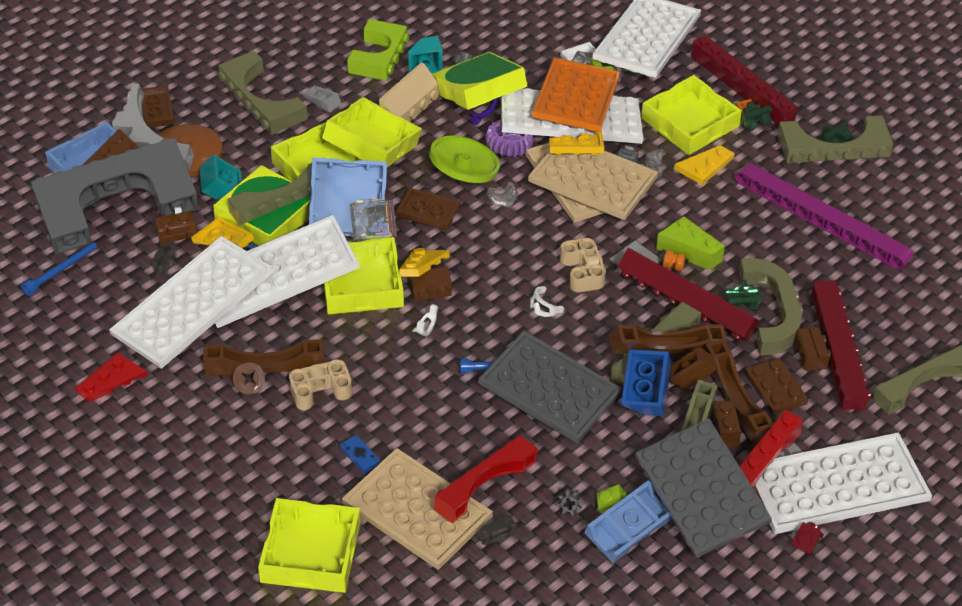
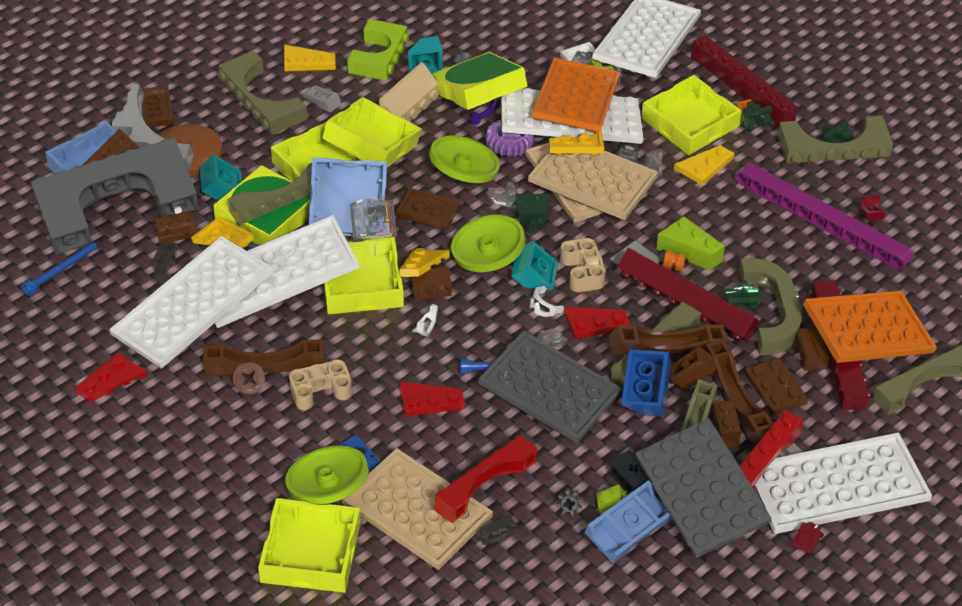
(307, 59): none -> yellow wing
(327, 475): none -> lime dish
(430, 399): none -> red wing
(488, 243): none -> lime dish
(532, 210): none -> clear green torso
(535, 267): none -> teal slope
(552, 337): none -> clear bracket
(593, 321): none -> red wing
(627, 471): none -> black brick
(869, 326): none -> orange plate
(871, 208): none -> dark red bracket

